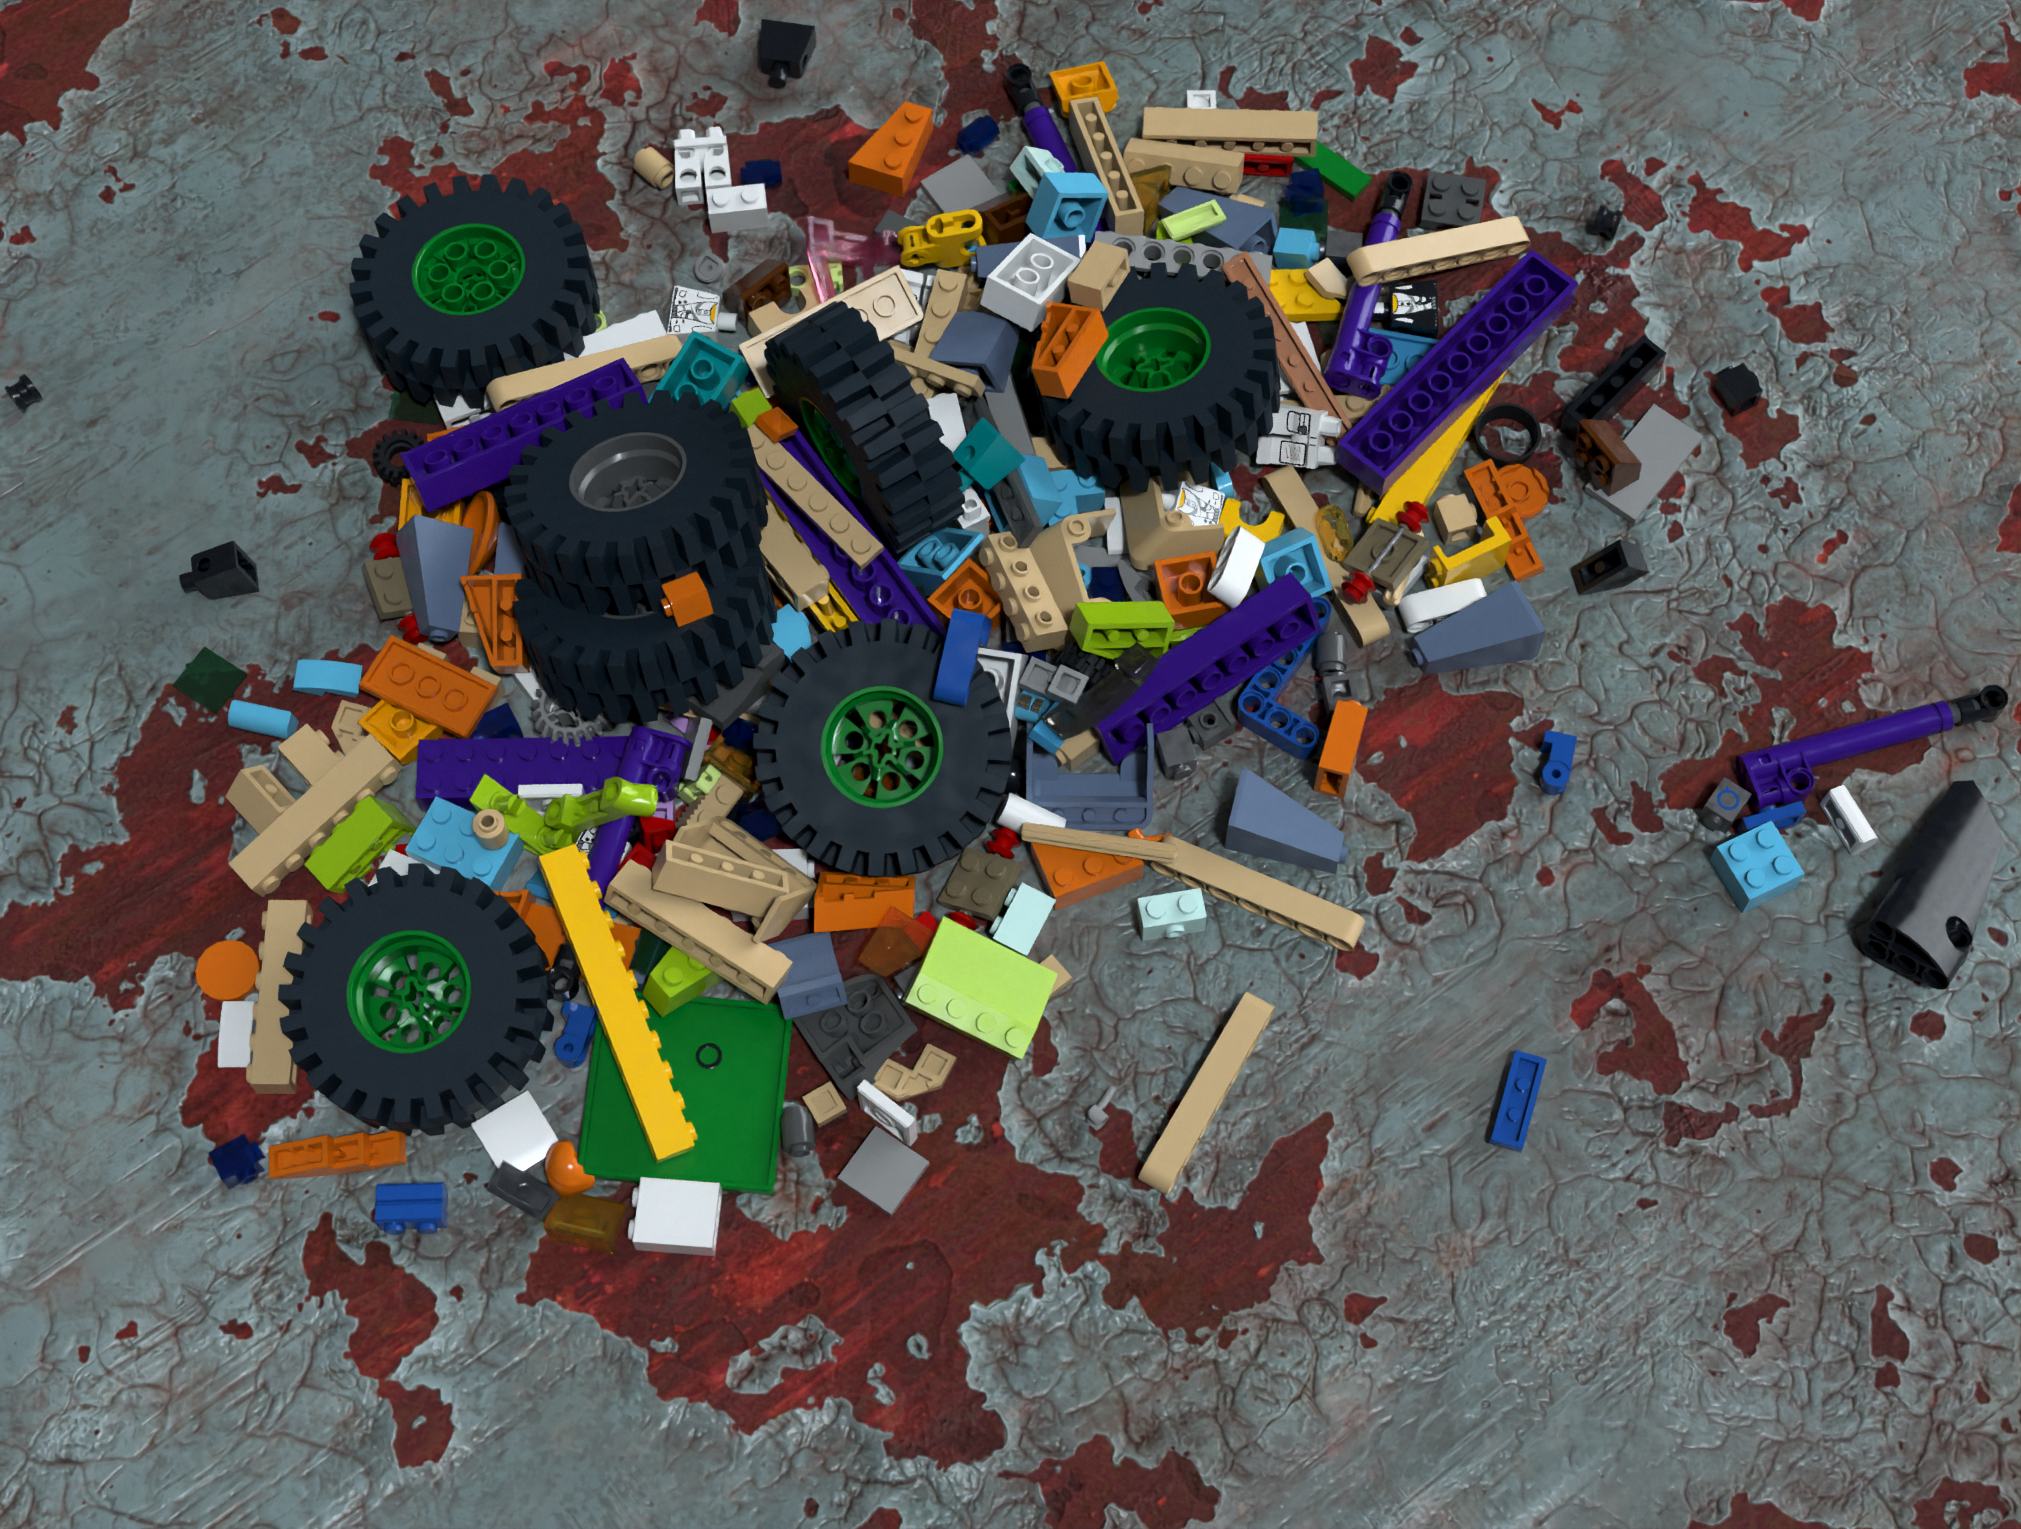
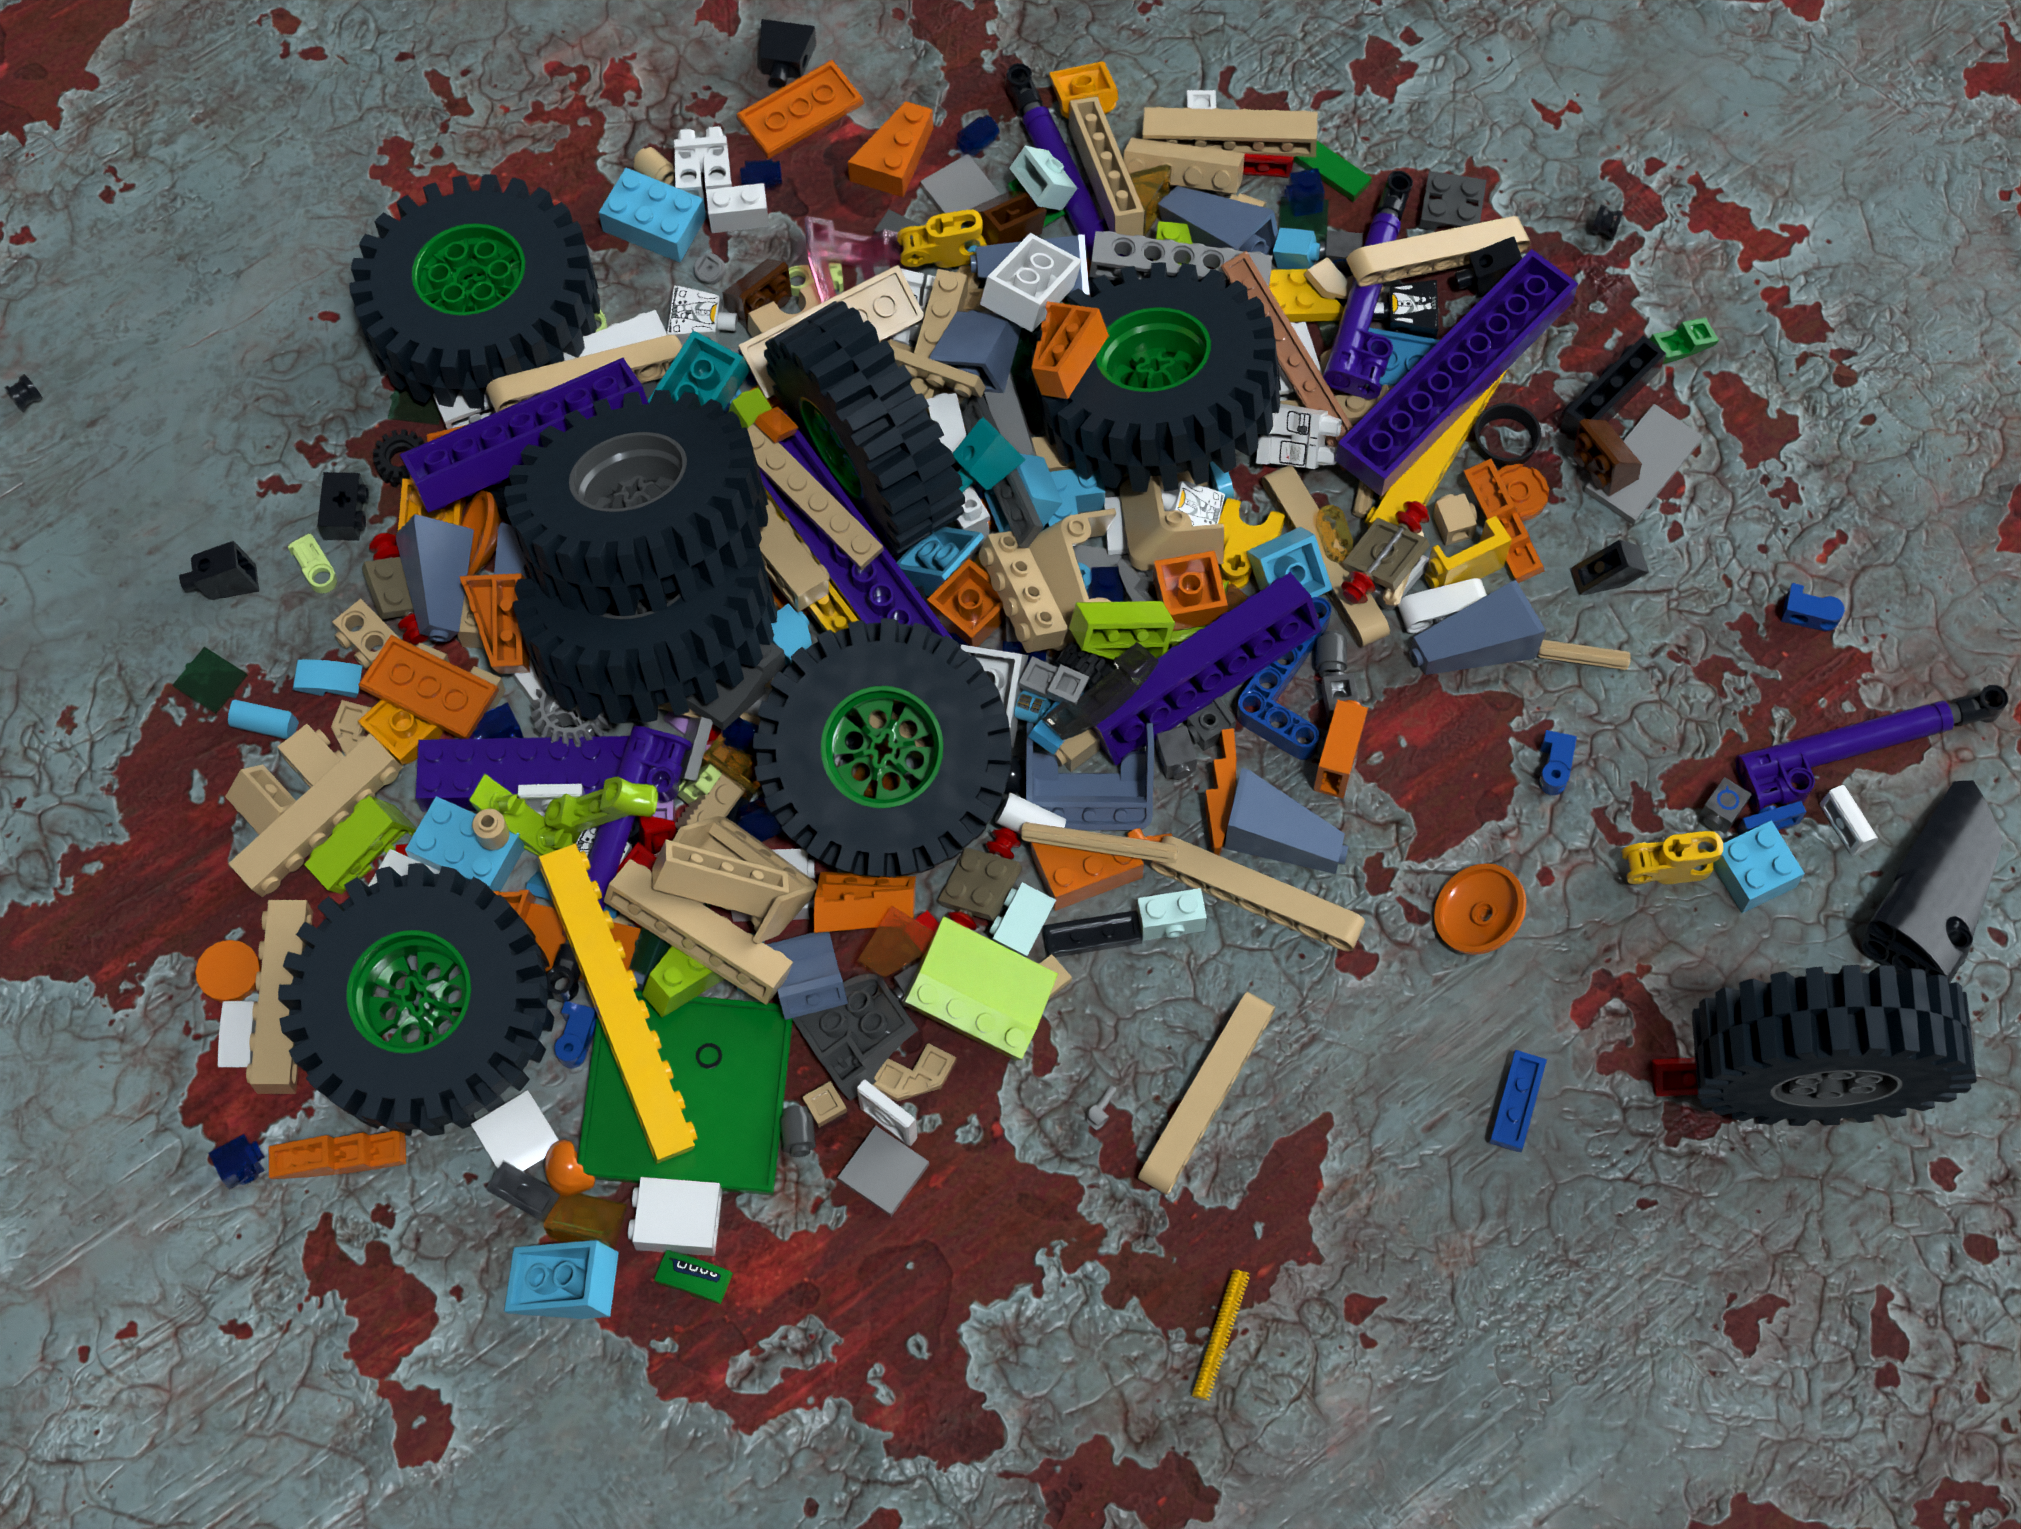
(313, 562): none -> yellowish green piece
(342, 506): none -> black brick
(372, 633): none -> tan brick
(411, 1207): blue brick -> none
(562, 1280): none -> medium azure slope
(652, 214): none -> medium azure brick
(686, 599): orange brick -> none
(693, 1276): none -> green slope
(800, 109): none -> orange tile
(964, 637): blue beam -> none
(1067, 205): medium azure brick -> none
(1092, 934): none -> black tile
(1098, 275): tan brick -> none
(1194, 220): yellowish green tile -> none
(1220, 800): none -> orange slope
(1220, 1334): none -> yellow axle
(1236, 567): white beam -> none
(1470, 899): none -> orange dish
(1489, 266): none -> black torso
(1584, 654): none -> tan axle
(1673, 859): none -> yellow piece
(1674, 1076): none -> red slope
(1686, 340): none -> green slope
(1737, 389): black brick -> none
(1811, 610): none -> blue leg
(1833, 1046): none -> black wheel

